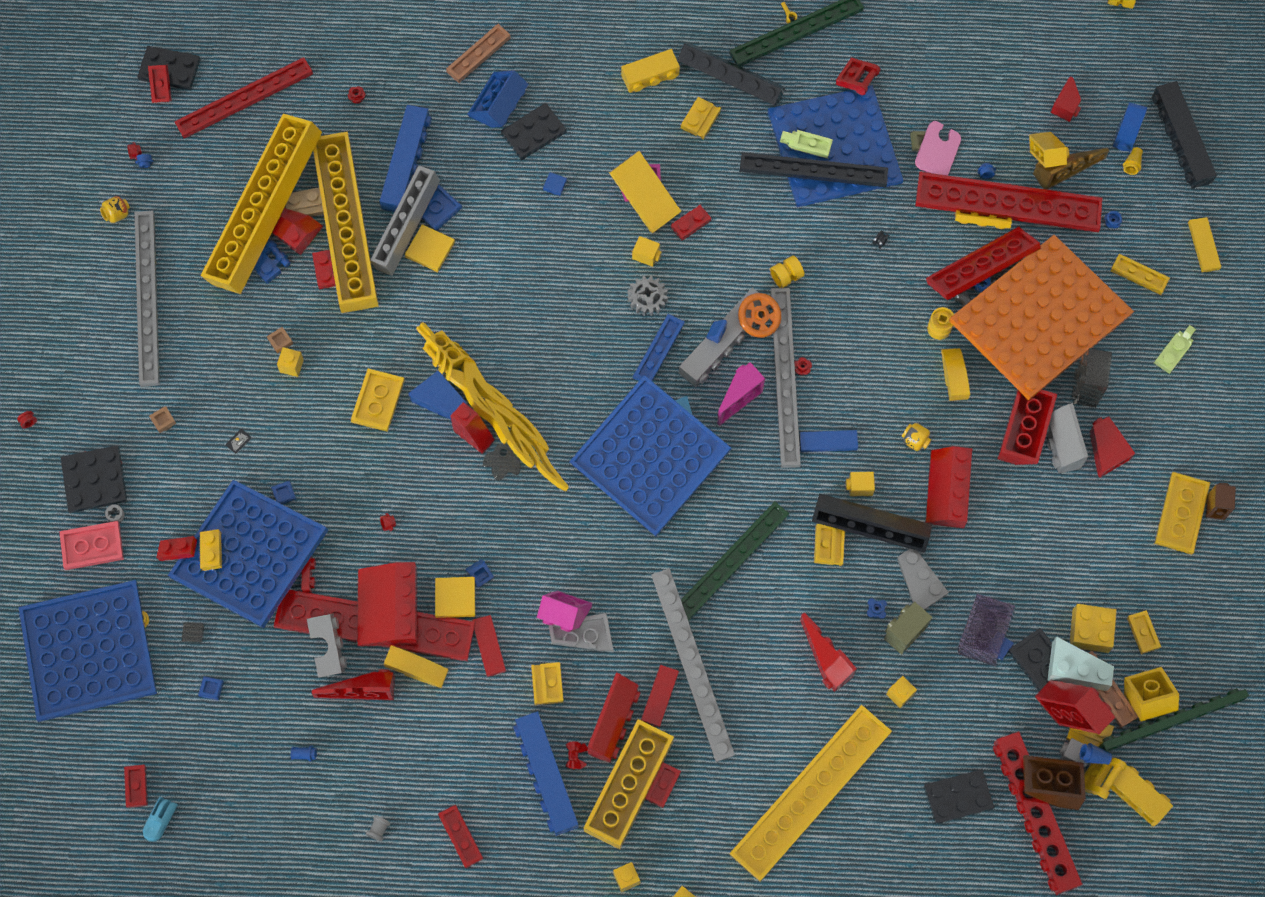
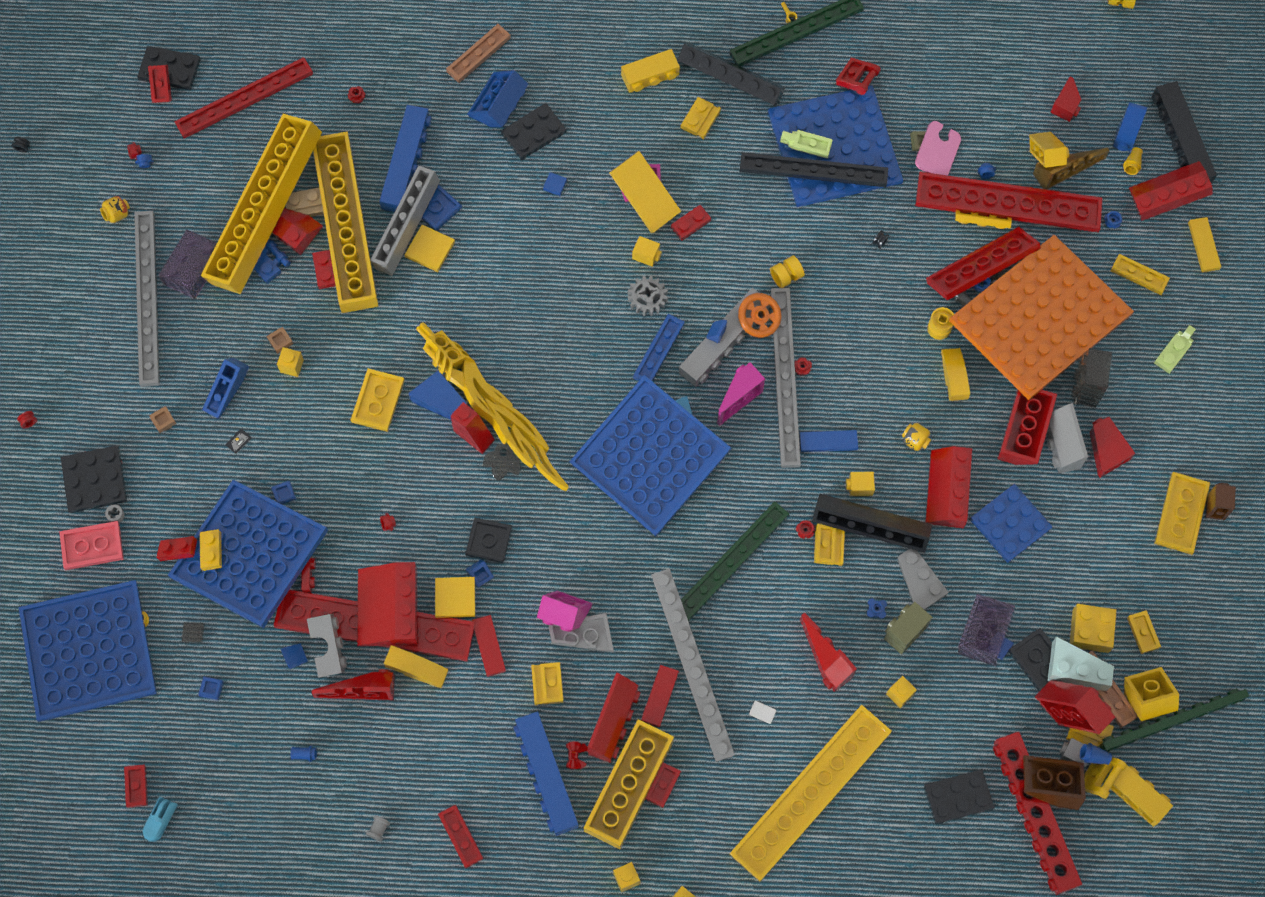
(20, 144): none -> black bush
(187, 263): none -> clear purple brick
(225, 386): none -> blue slope
(294, 655): none -> blue slope
(488, 540): none -> black tile
(762, 712): none -> white sticker
(805, 534): none -> red plate
(1011, 523): none -> blue plate
(1171, 190): none -> red slope

